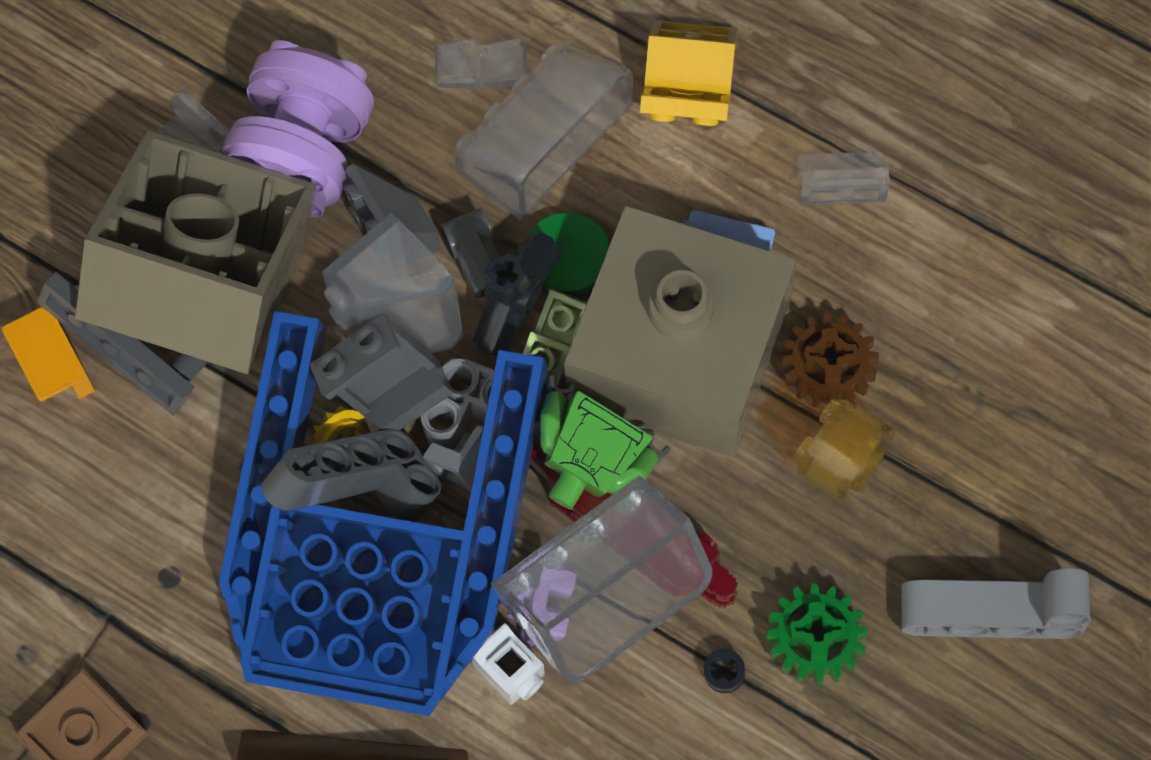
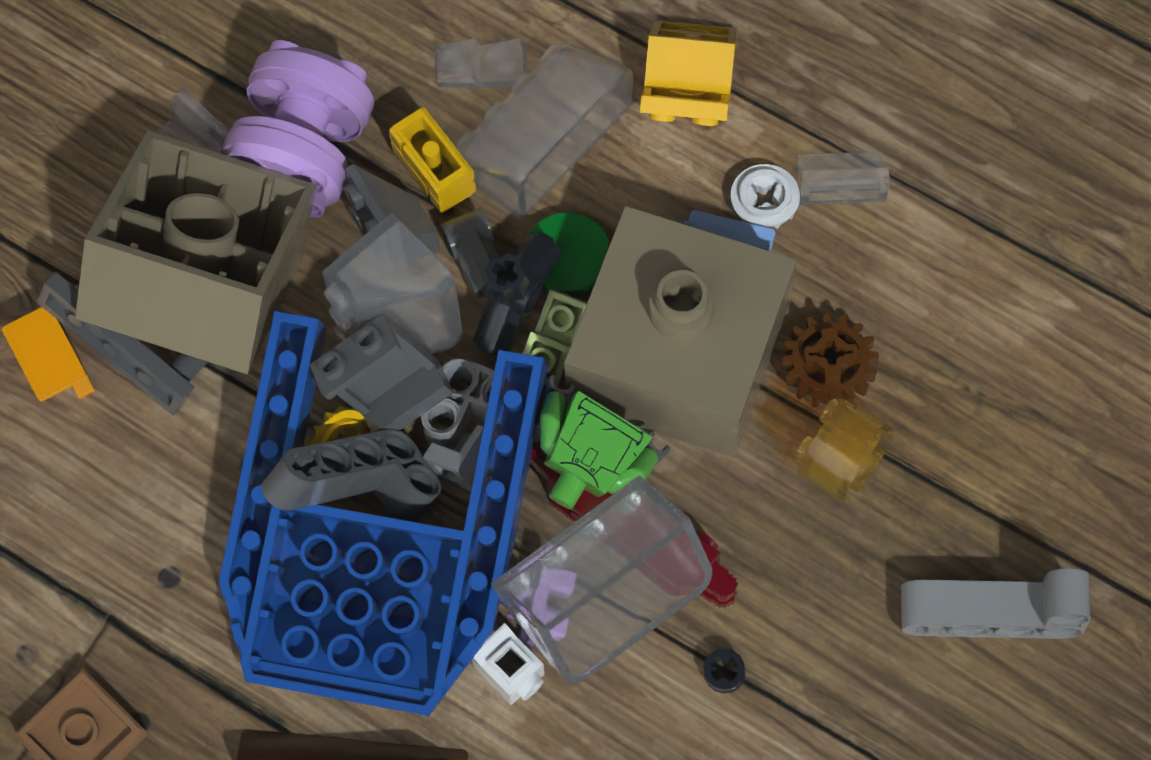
(432, 160): none -> yellow brick
(762, 179): none -> white gear
(799, 637): green gear -> none

